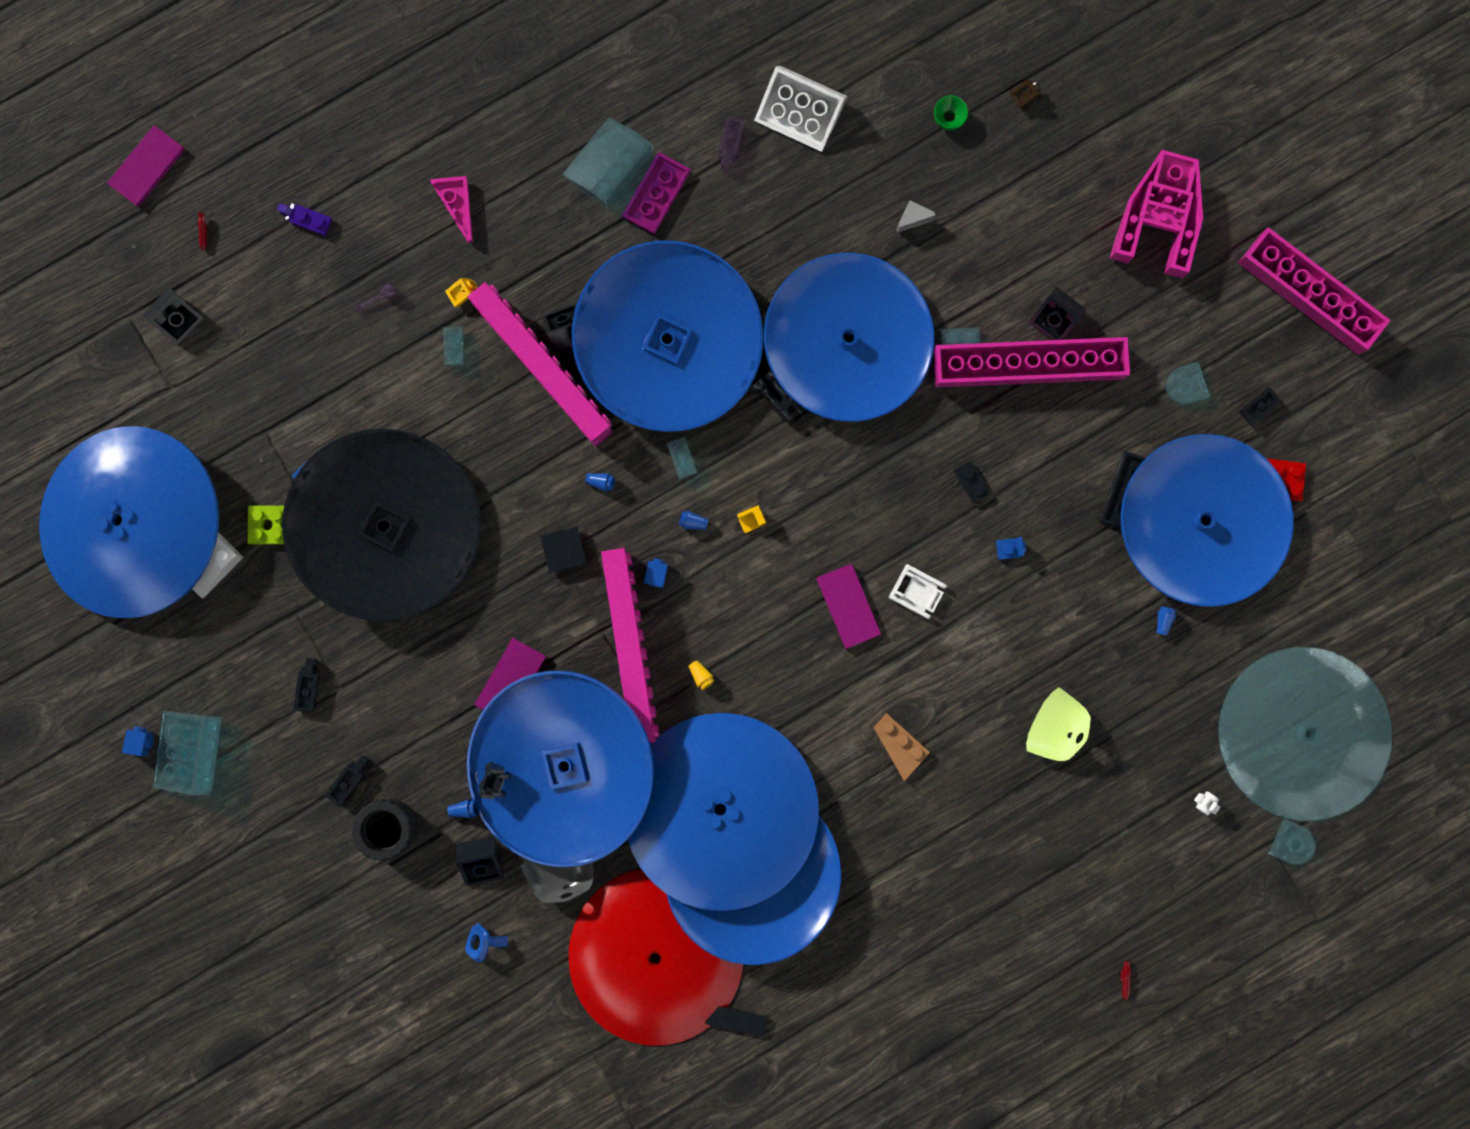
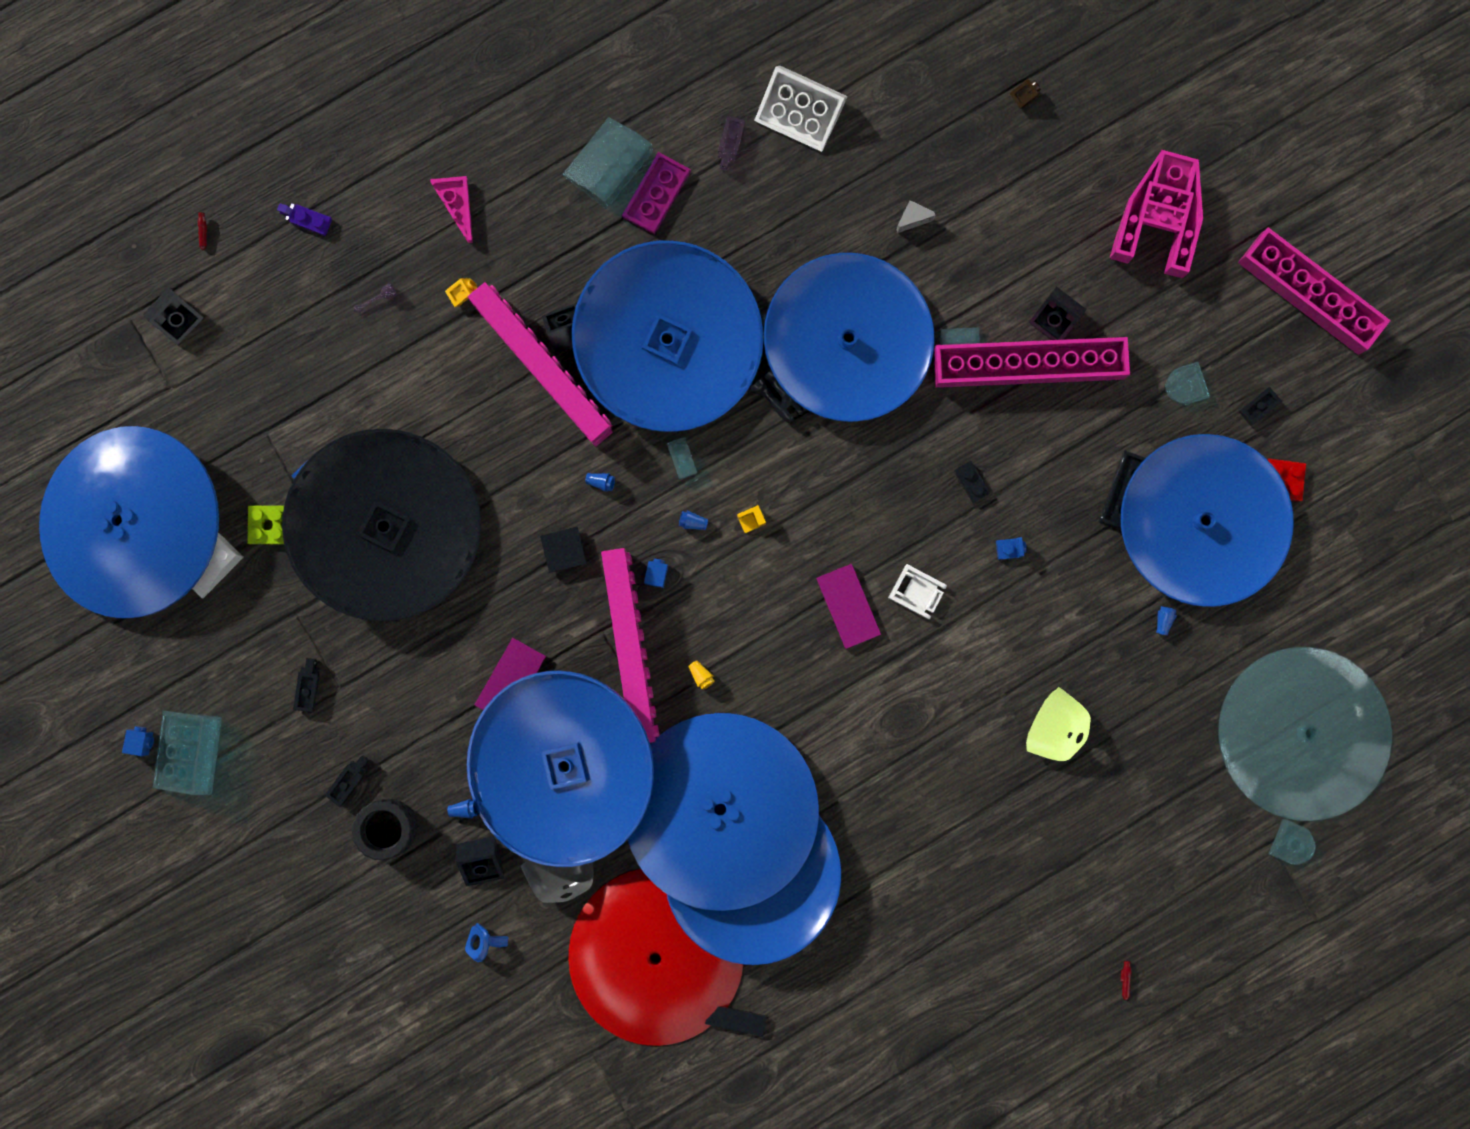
(146, 166): magenta tile -> none
(453, 346): clear light blue plate -> none
(493, 781): black piece -> none
(901, 746): medium nougat wing -> none
(956, 107): green piece -> none
(1207, 803): white gear -> none

